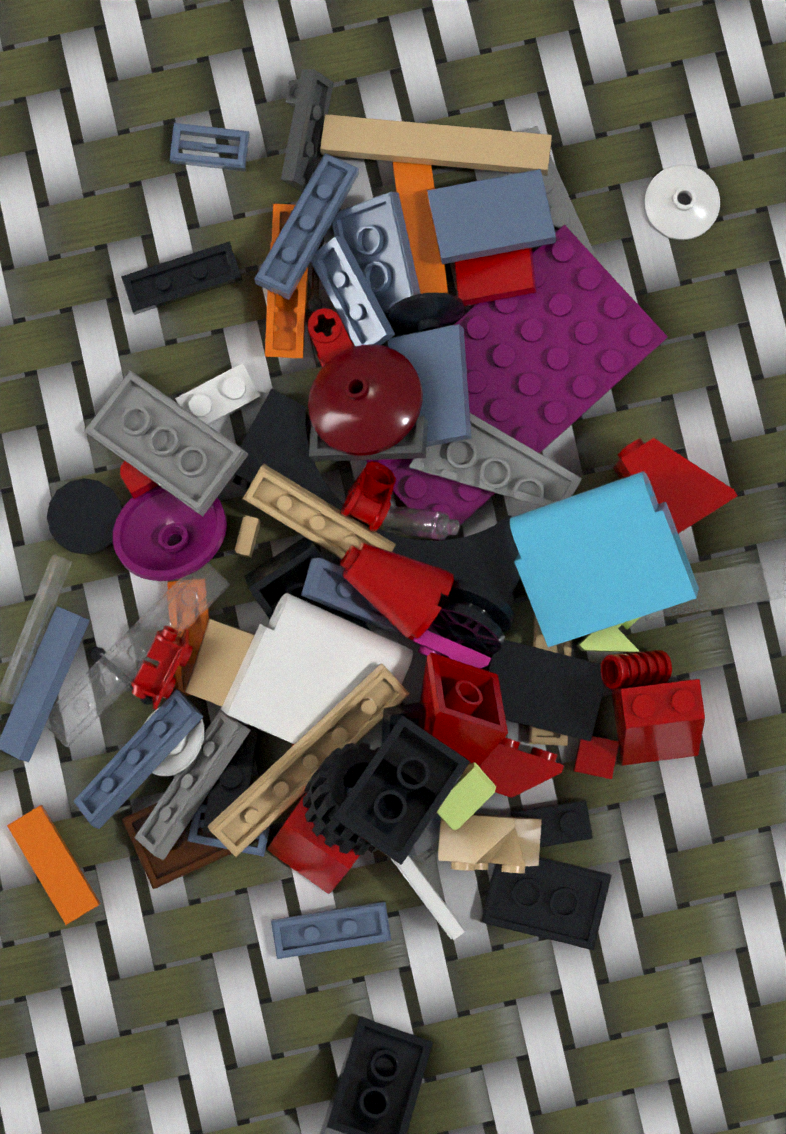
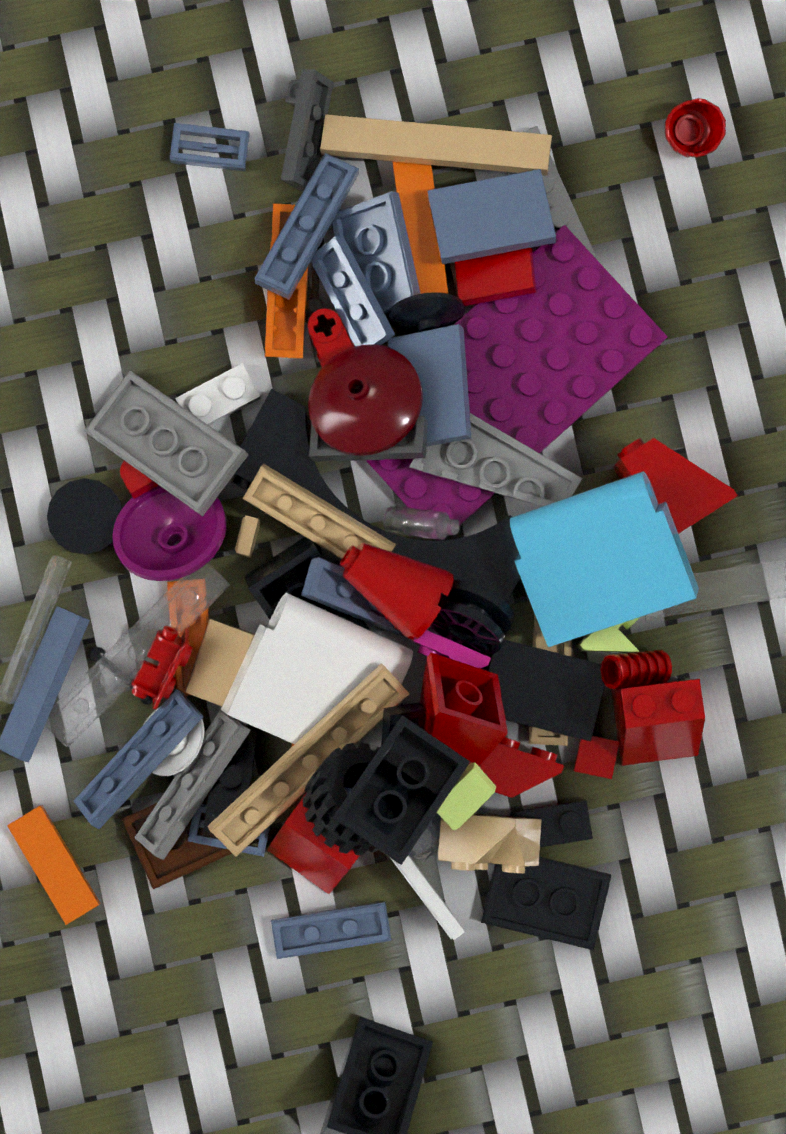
(181, 278): black plate -> none
(370, 495): red piece -> none
(680, 220): white dish -> none
(695, 128): none -> red hair

